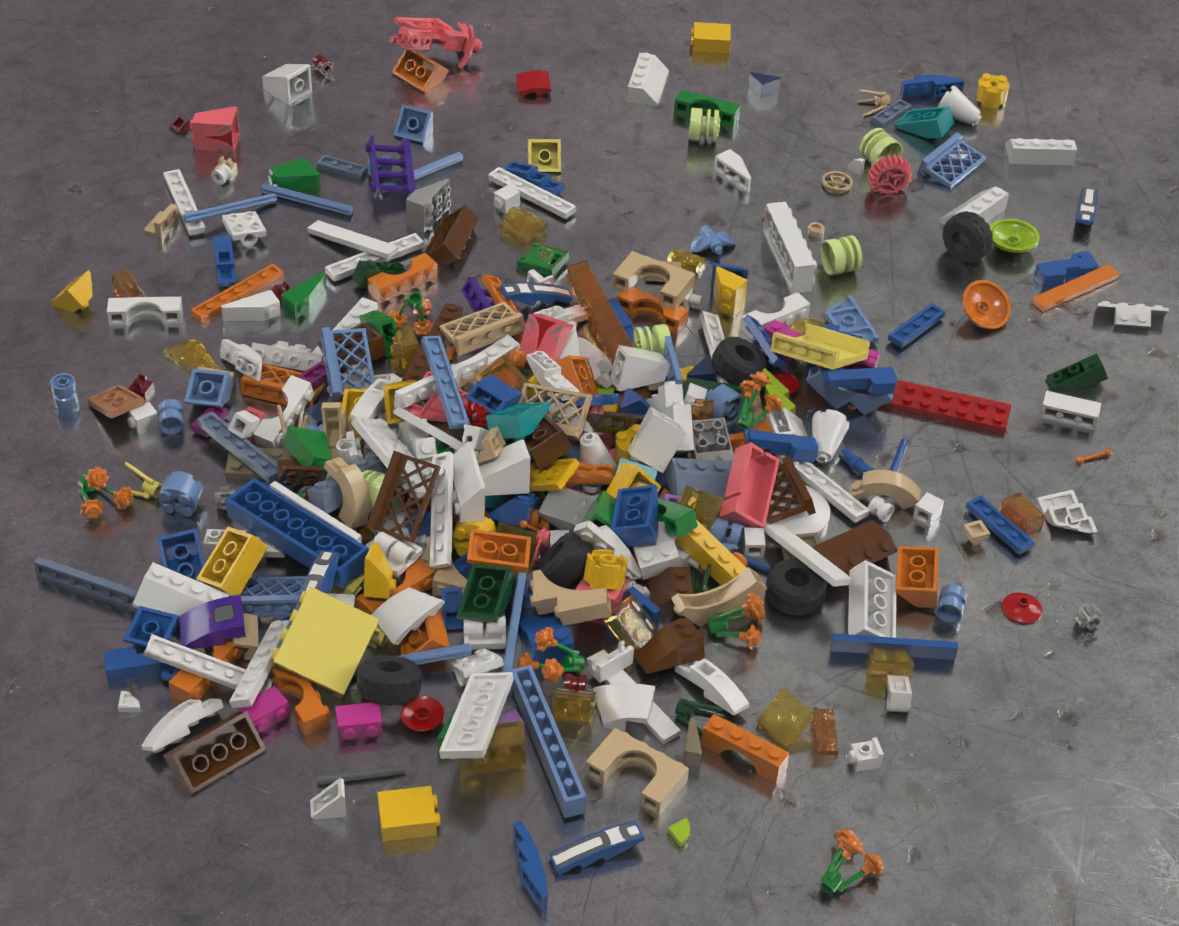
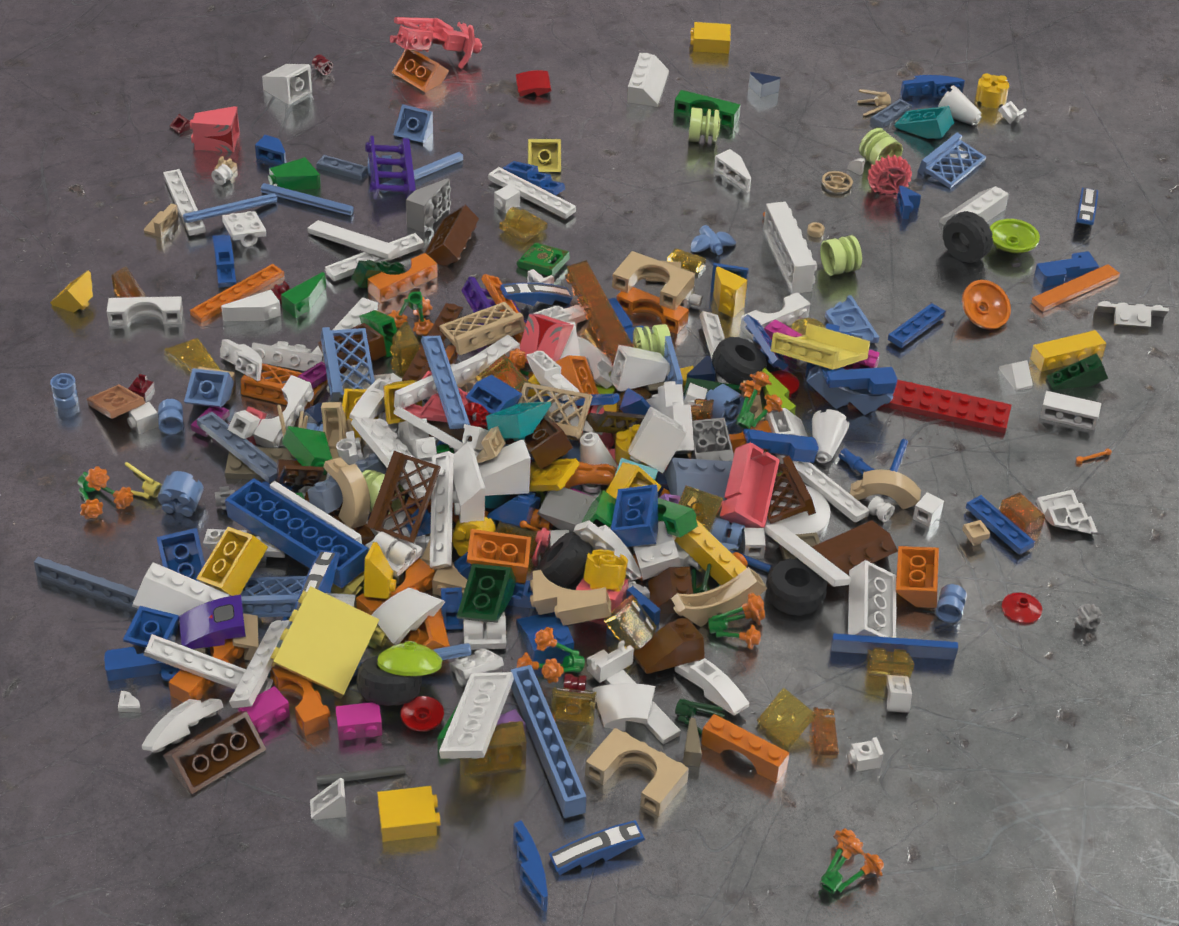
(270, 150): none -> blue slope
(409, 660): none -> lime dish
(514, 622): medium blue tile -> none
(680, 831): lime tile -> none
(907, 201): none -> blue slope
(1011, 113): none -> white bracket
(1017, 375): none -> white slope
(1041, 151): white slope -> none
(1067, 350): none -> yellow brick

